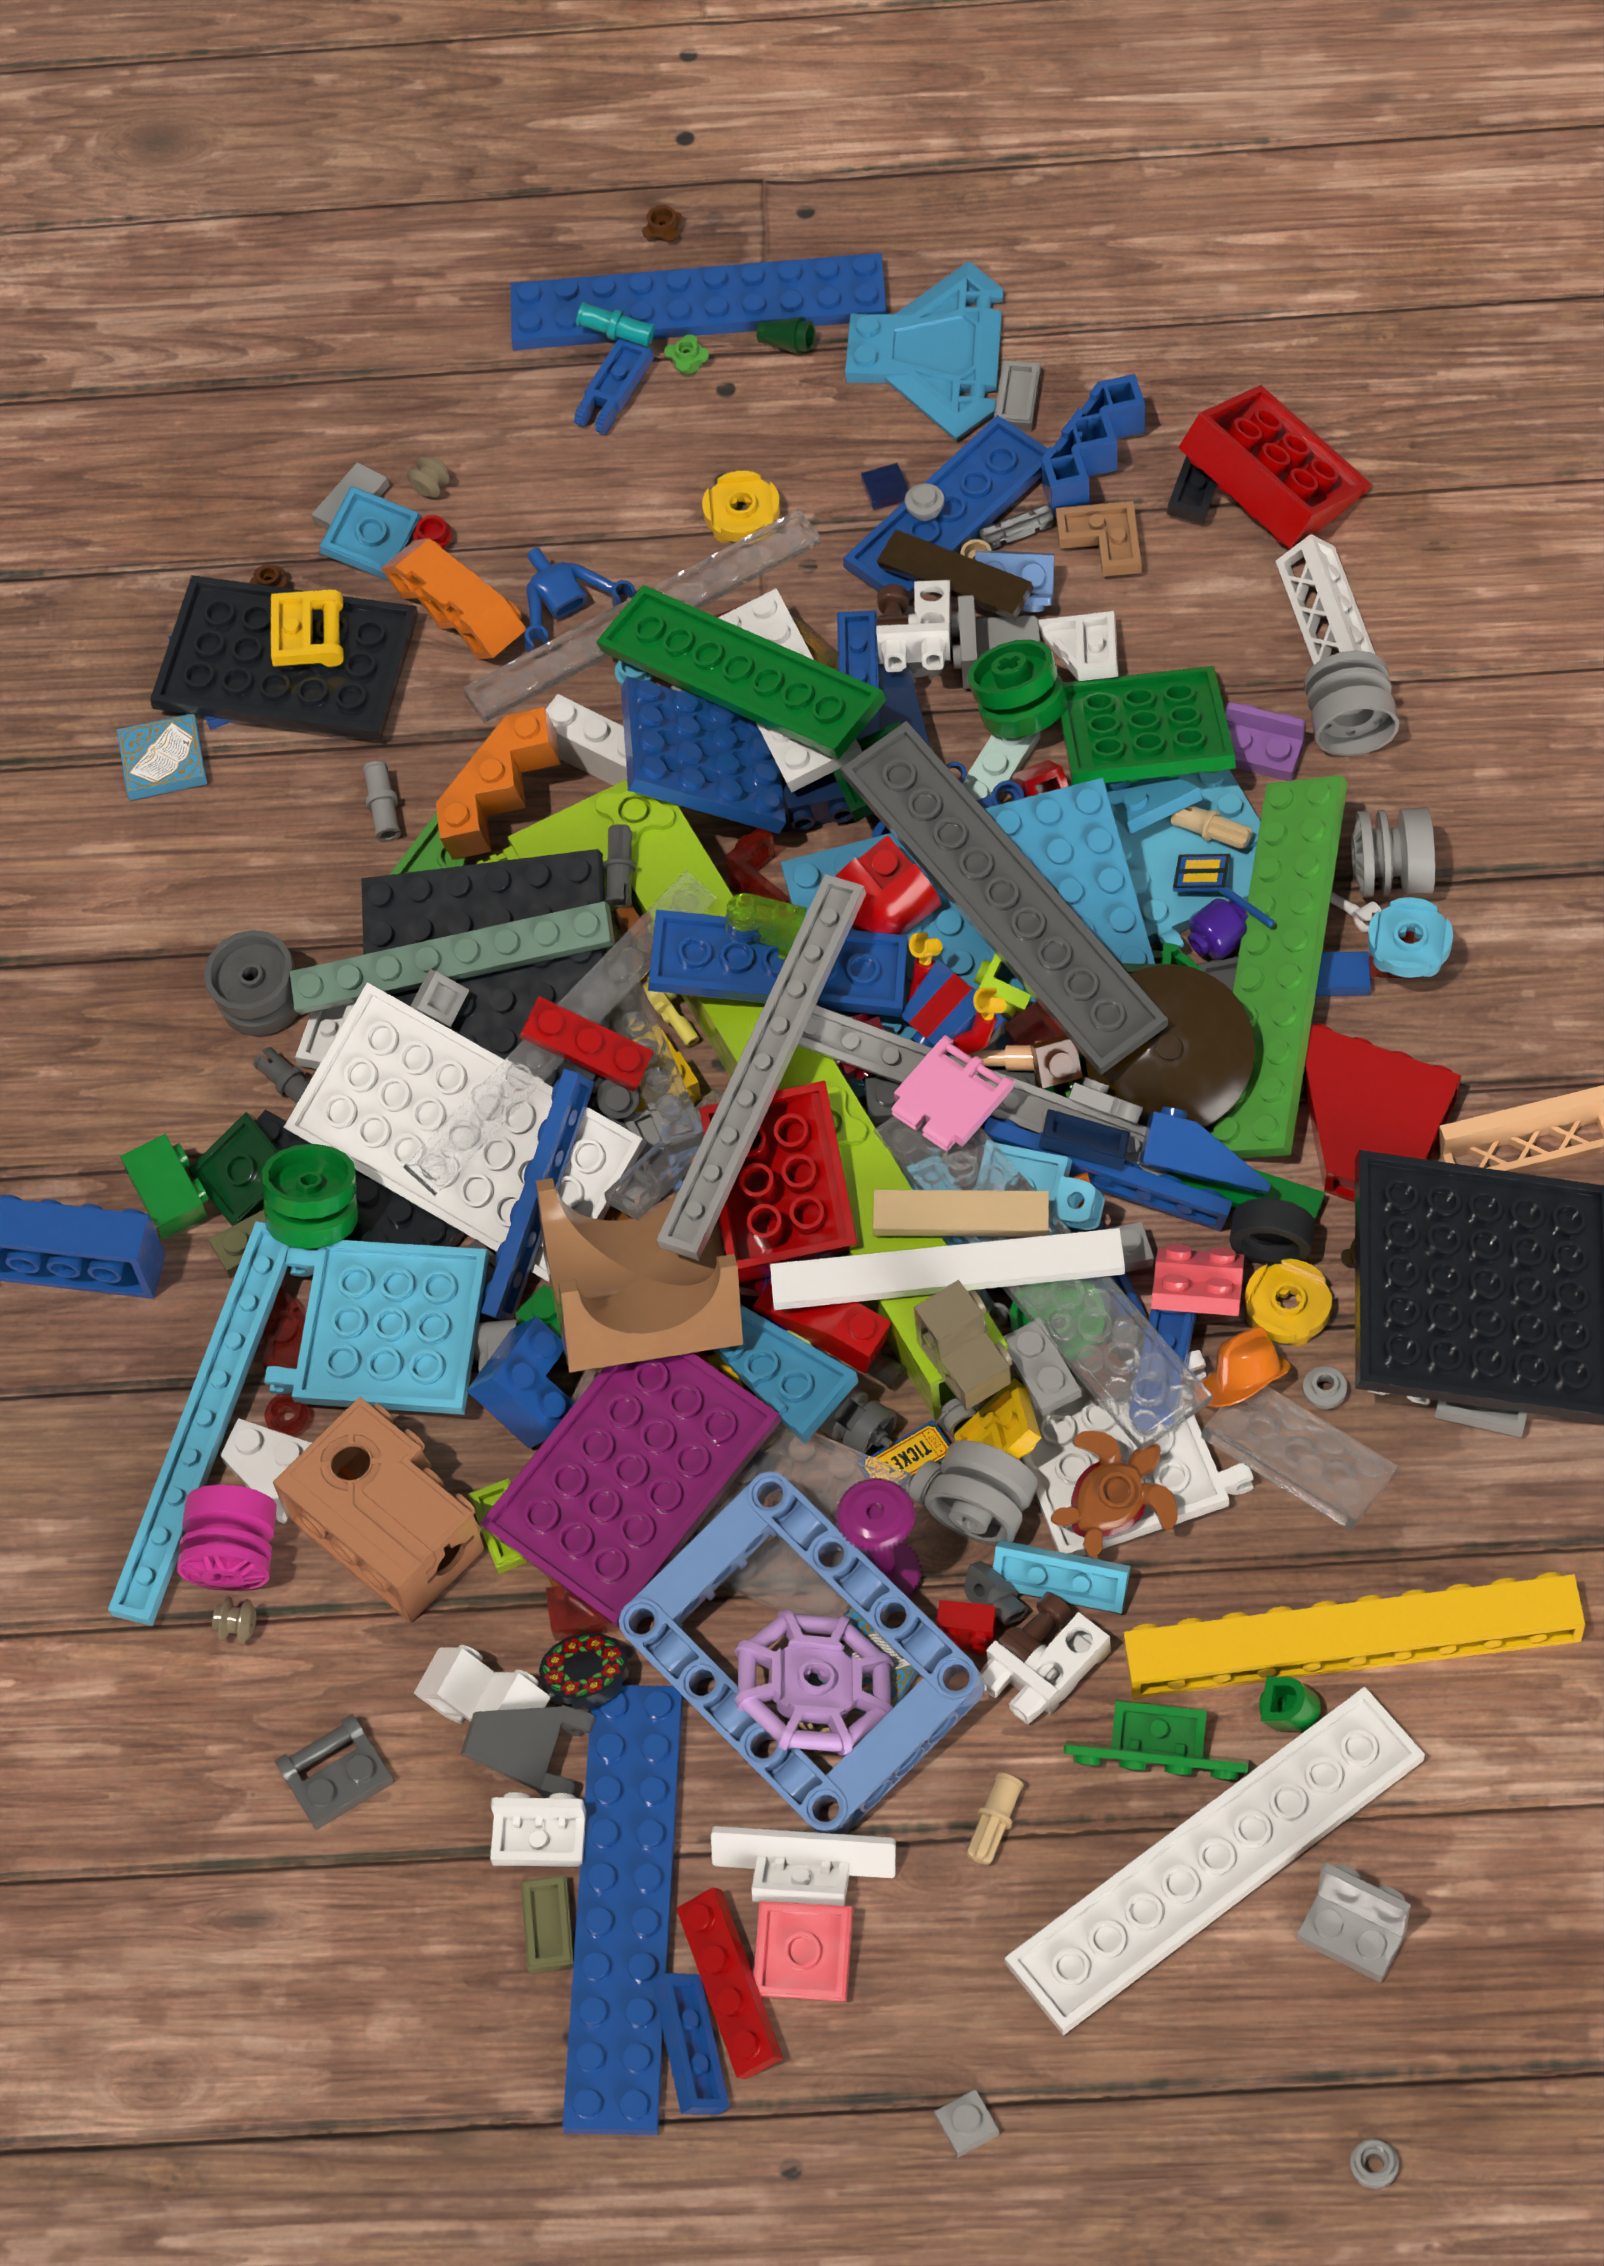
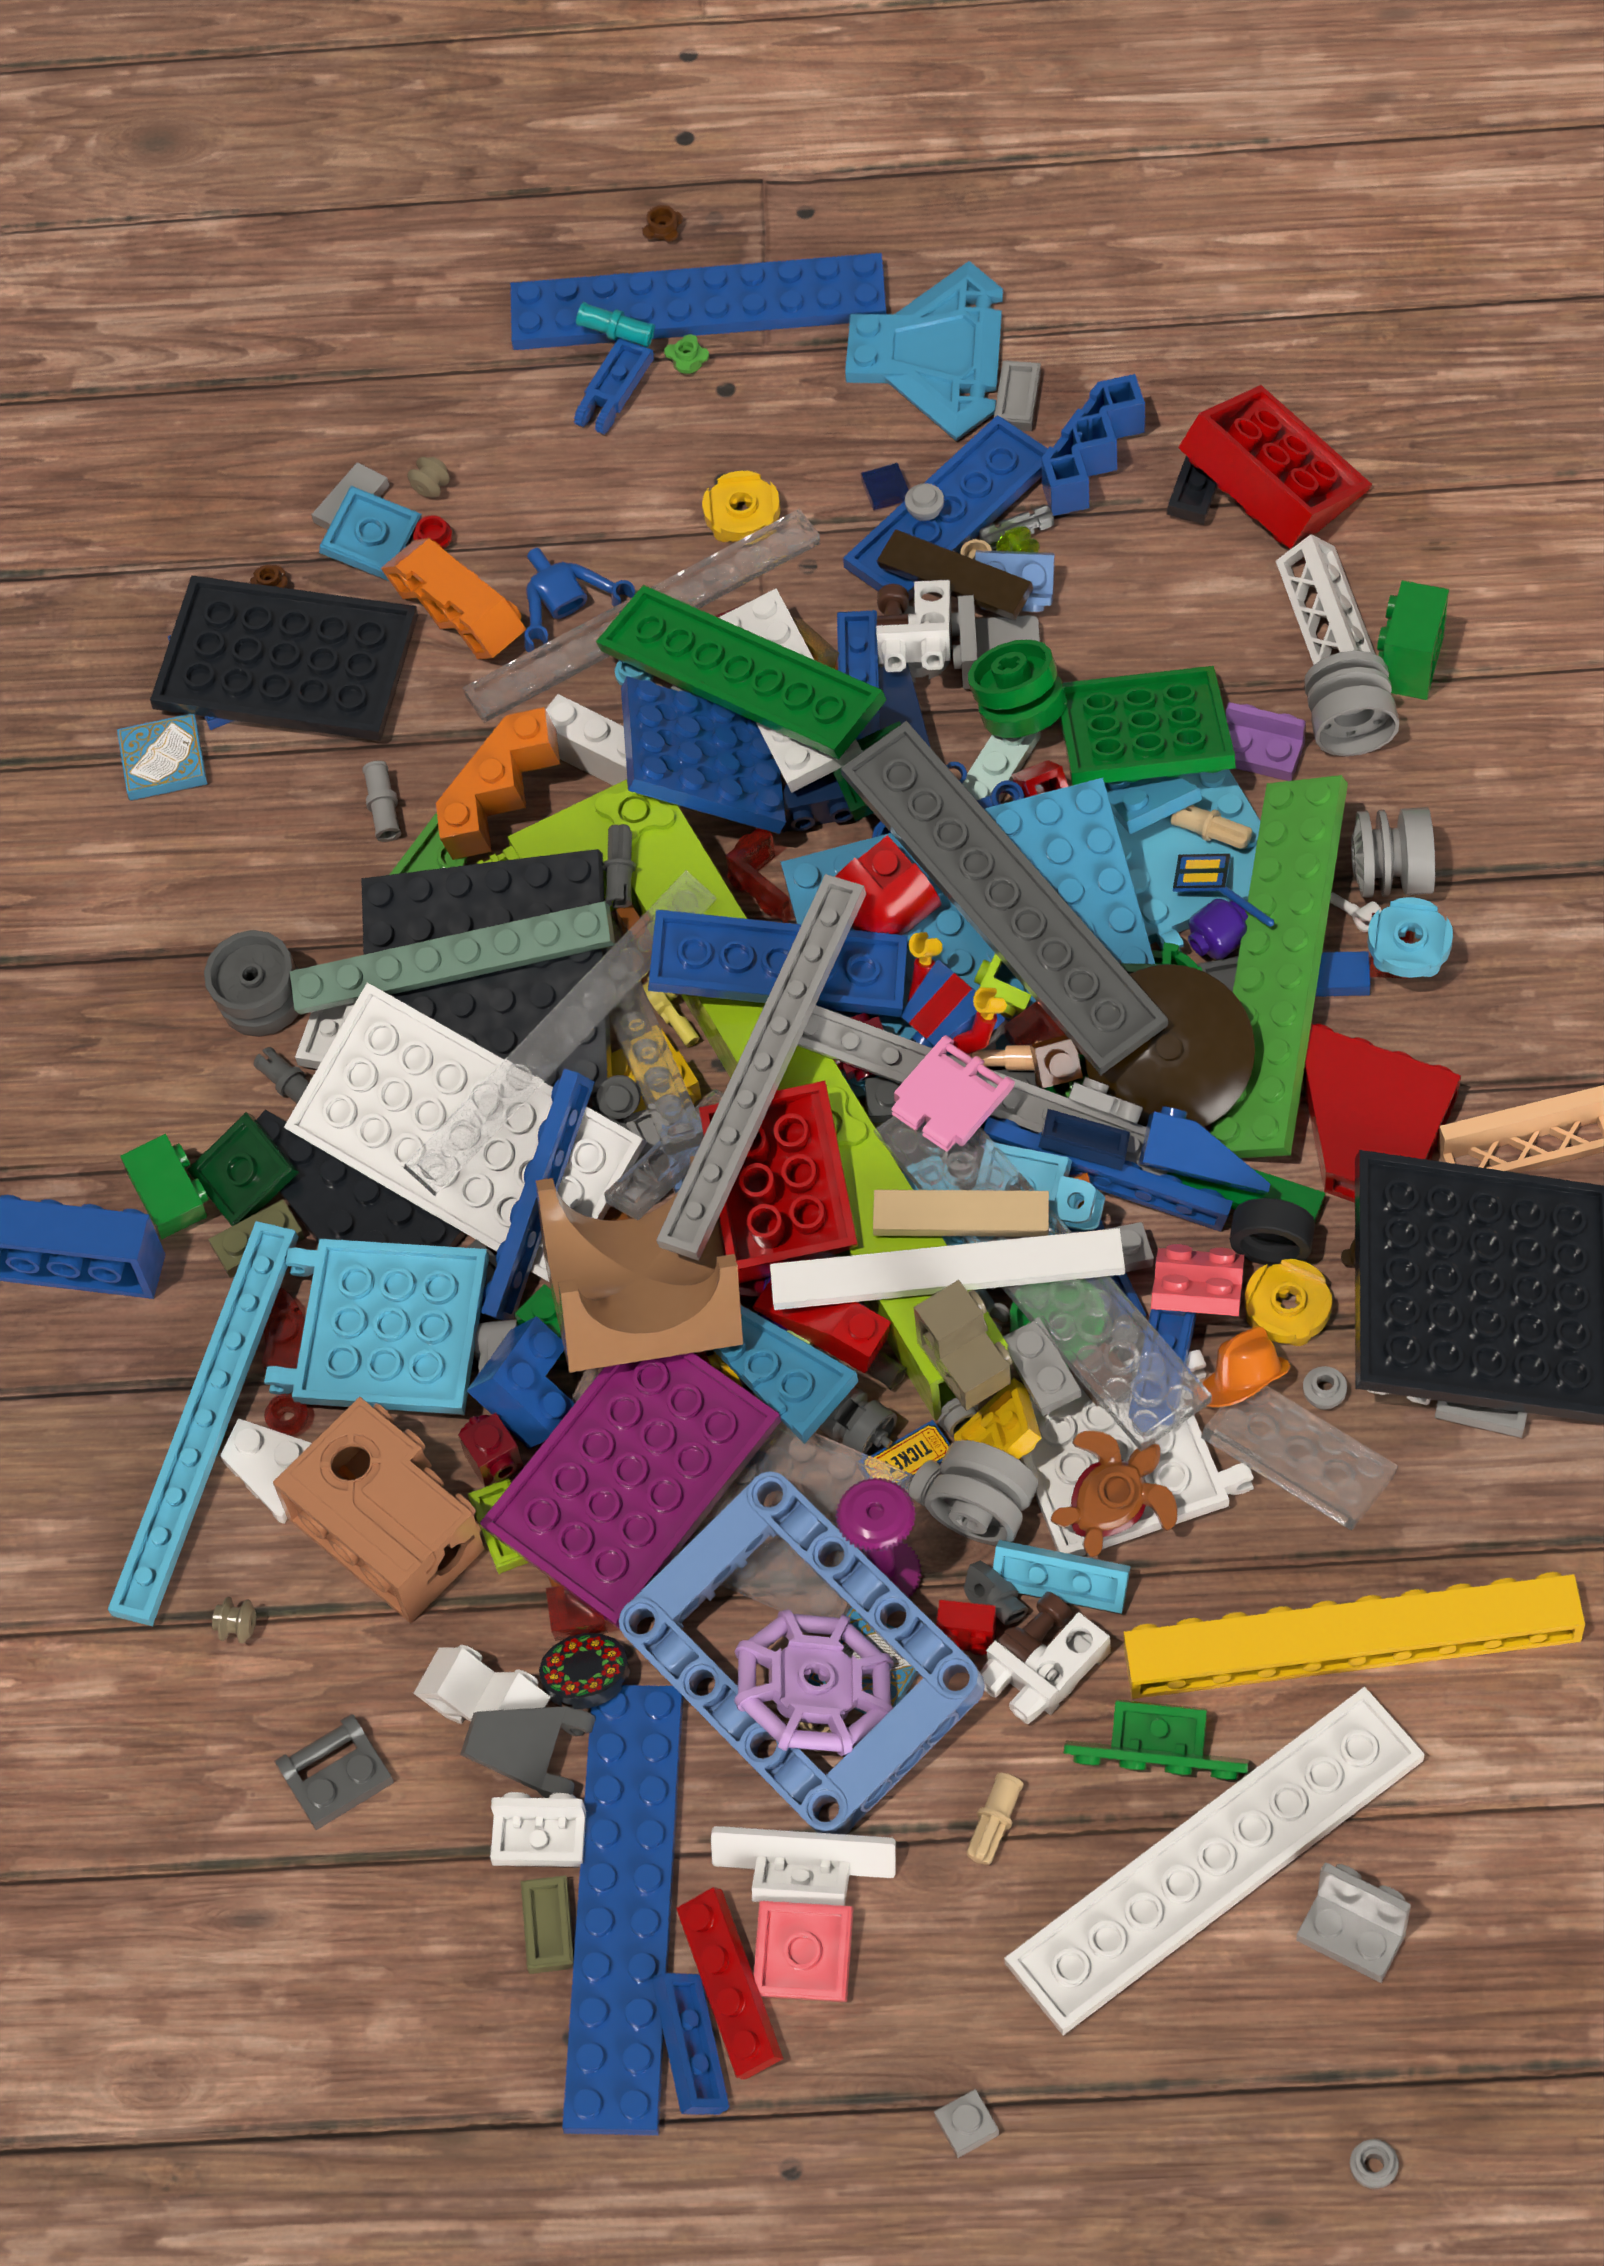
(227, 1537): dark pink wheel -> none
(293, 628): yellow plate -> none
(309, 1196): green wheel -> none
(439, 998): light grey plate -> none
(490, 1449): none -> dark red brick
(586, 1044): red plate -> none
(764, 921): clear neon green leg -> none
(788, 334): dark green cone -> none
(1017, 540): none -> clear neon green wheel
(1084, 643): white wing -> none
(1105, 525): medium nougat plate -> none
(1288, 1705): green plate -> none
(1413, 637): none -> green brick

